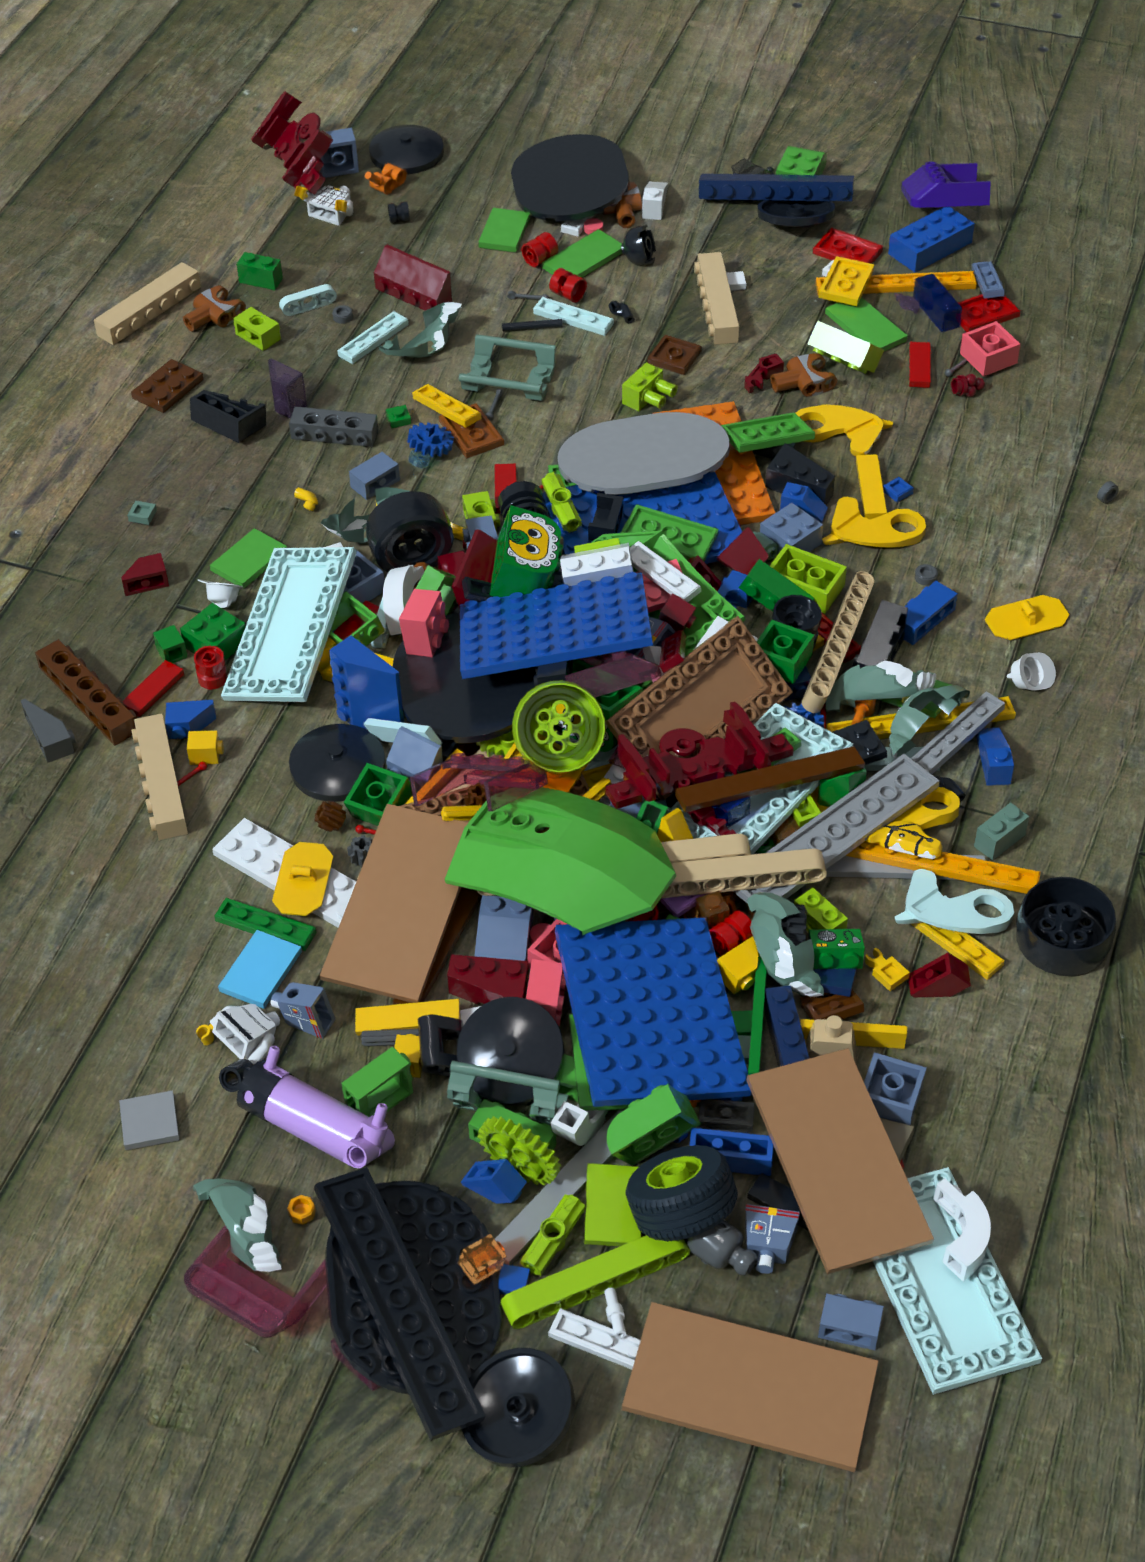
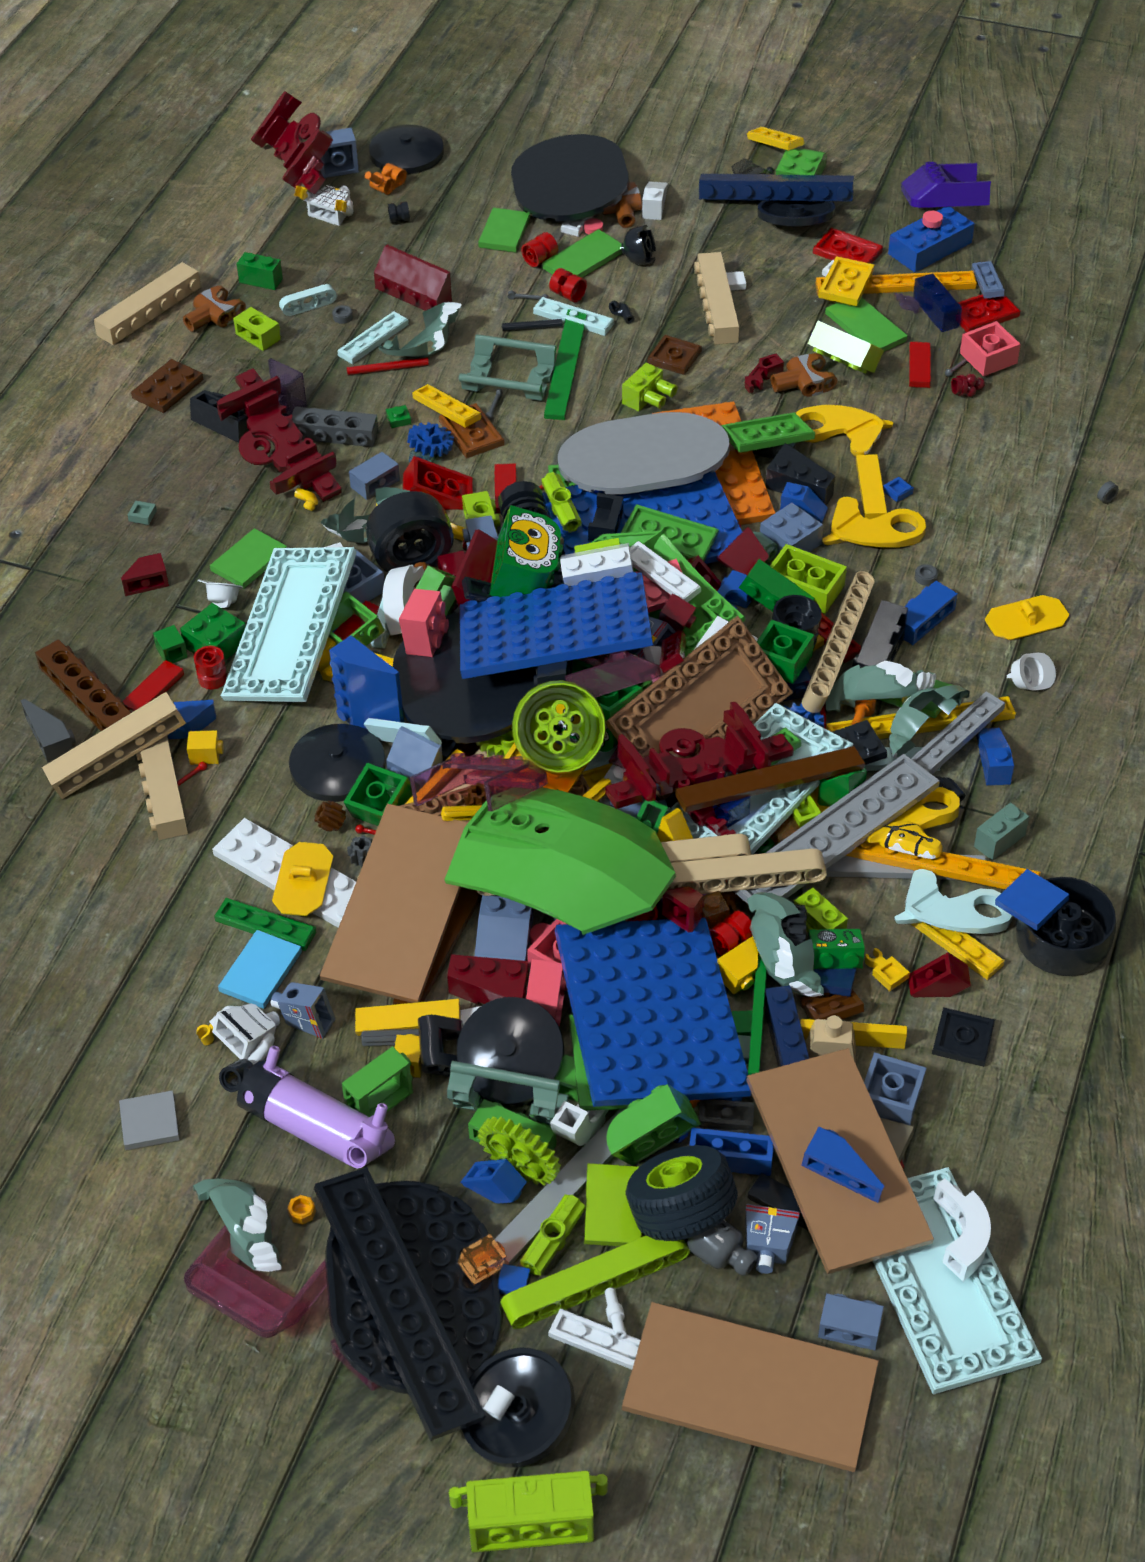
(113, 745): none -> tan brick
(292, 455): none -> dark red piece
(387, 366): none -> red bar
(437, 481): none -> red slope
(498, 1402): none -> white hinge
(530, 1510): none -> lime container
(565, 368): none -> green tile
(683, 907): none -> dark red slope
(775, 138): none -> yellow tile
(837, 1161): none -> blue slope
(932, 219): none -> coral tile
(963, 1037): none -> black tile
(1032, 899): none -> blue tile

